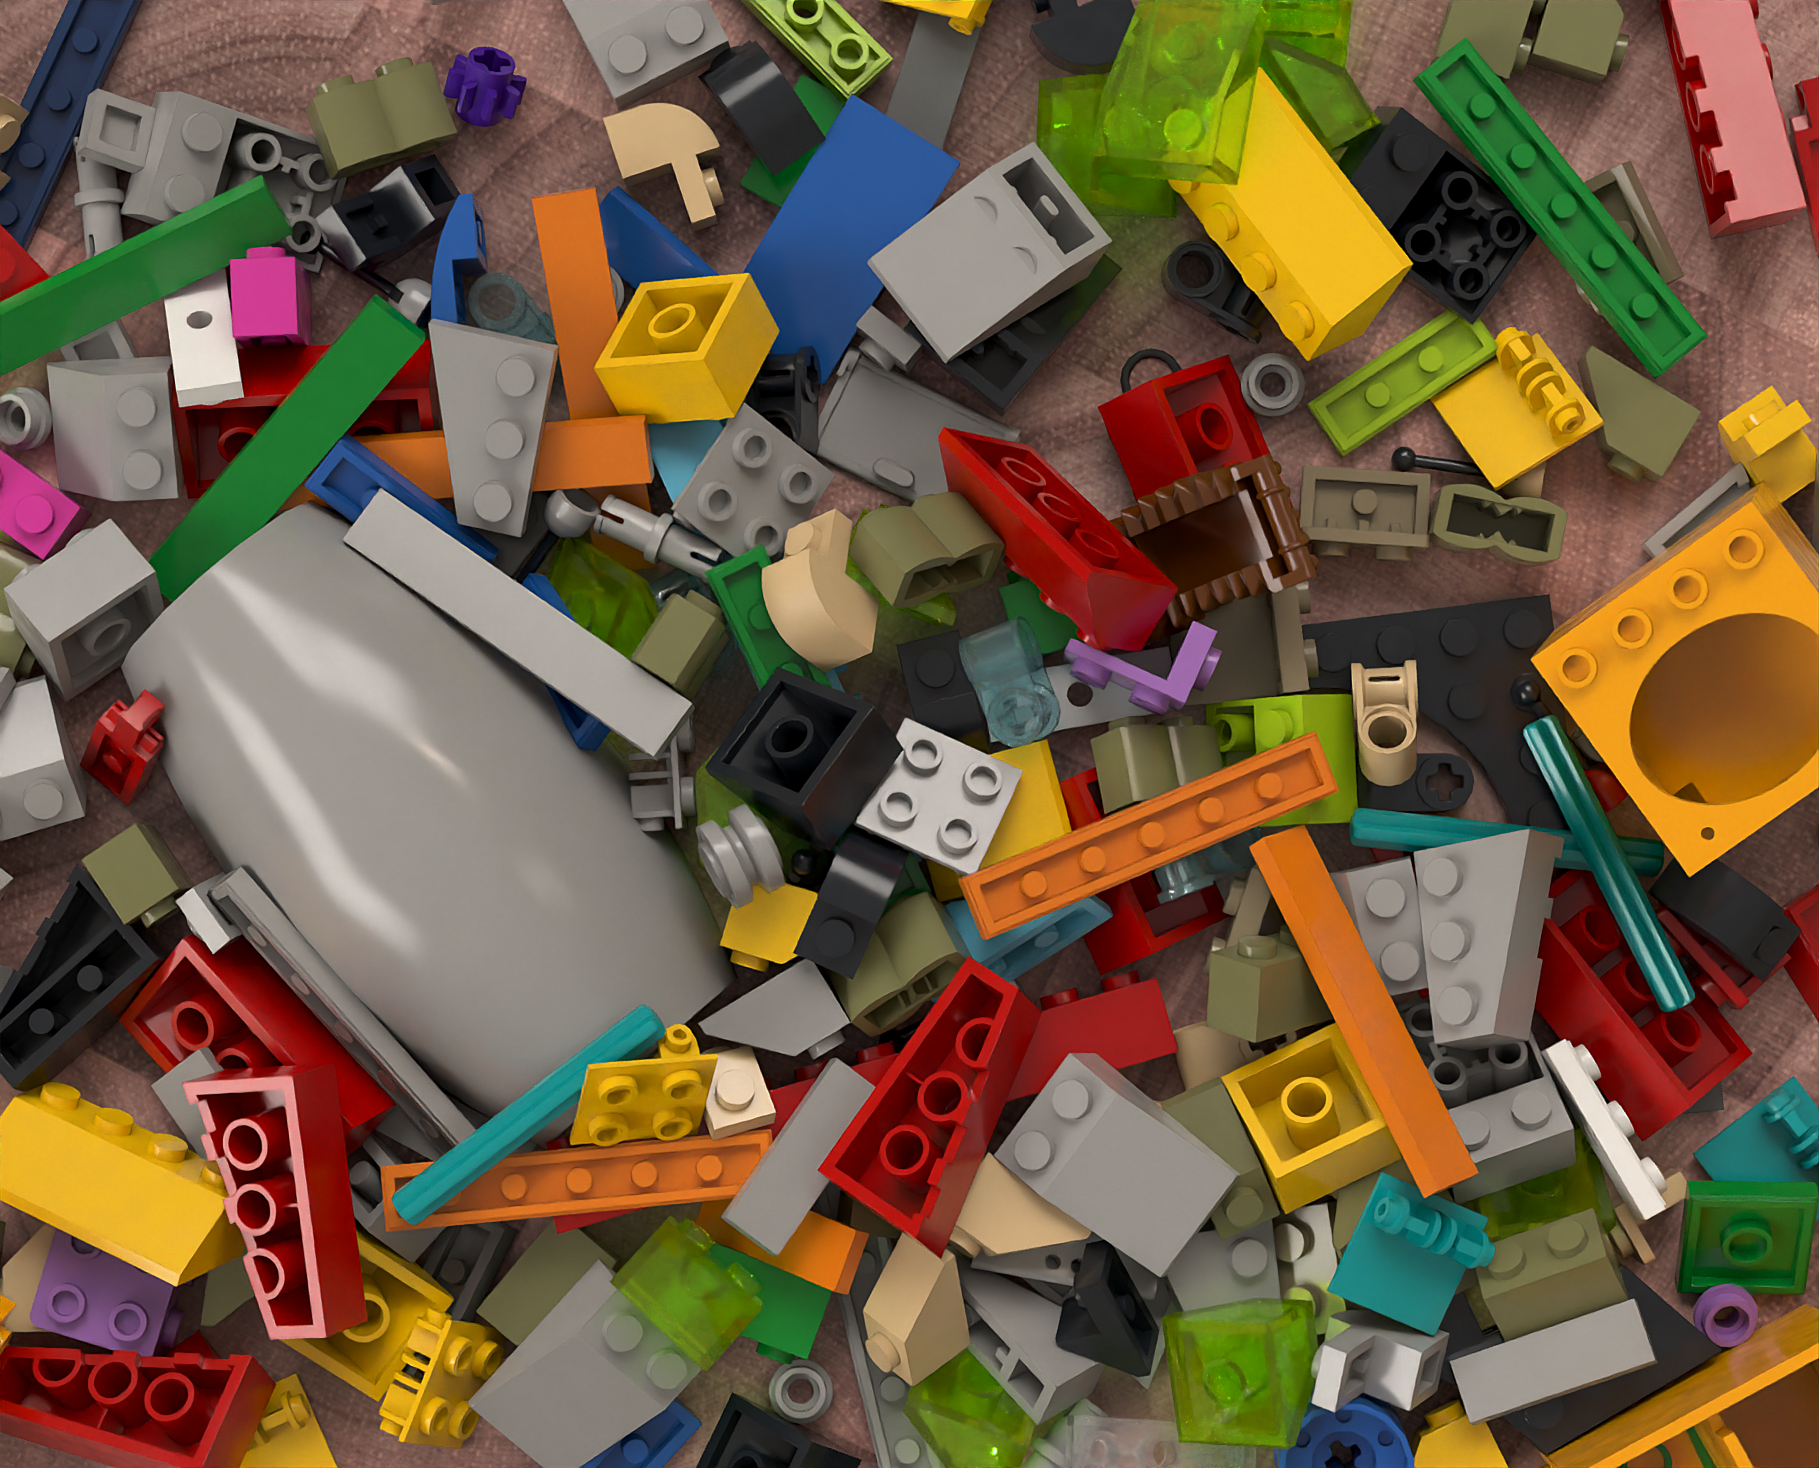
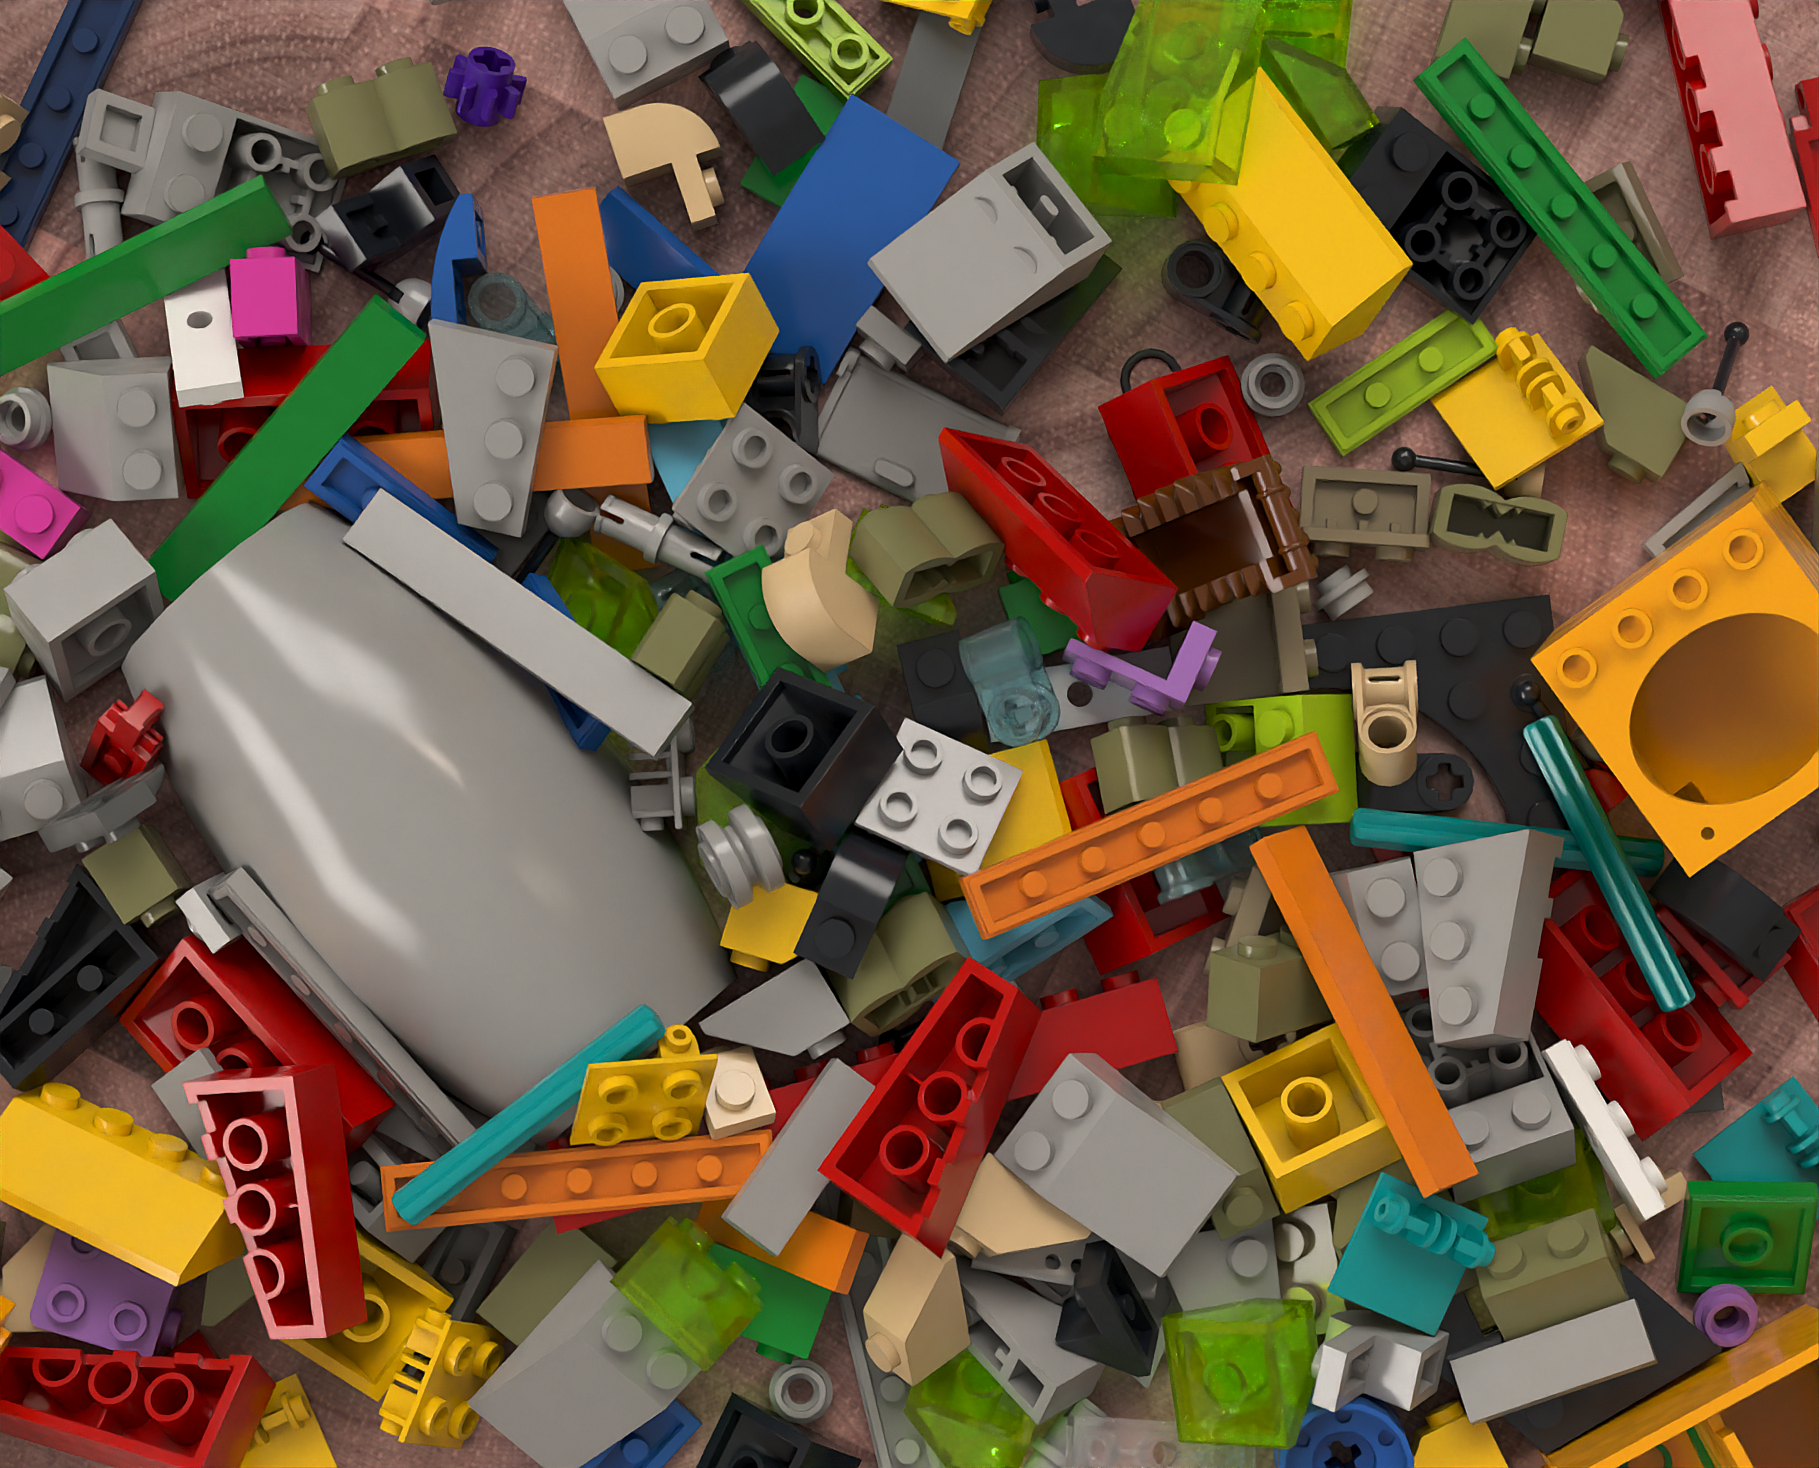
(105, 814): none -> dark grey plate
(1342, 591): none -> light grey plate
(1710, 402): none -> light grey hinge

